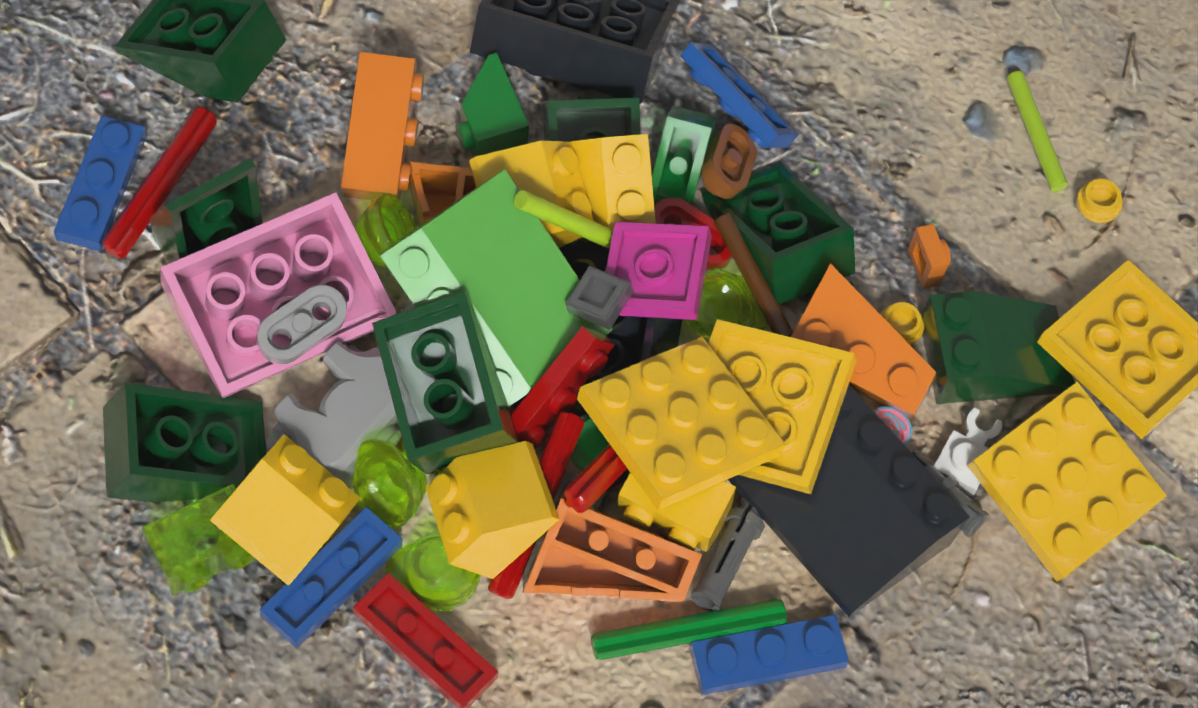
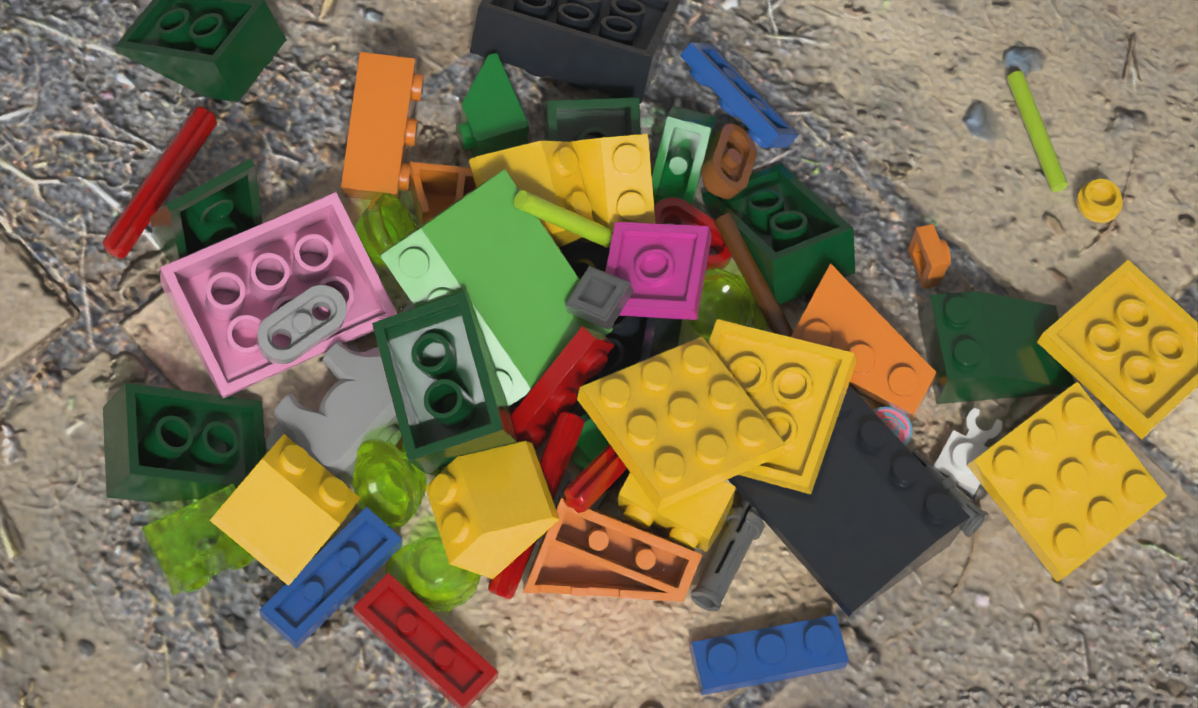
(100, 183): blue plate -> none
(687, 629): green axle -> none
(905, 320): yellow plate -> none

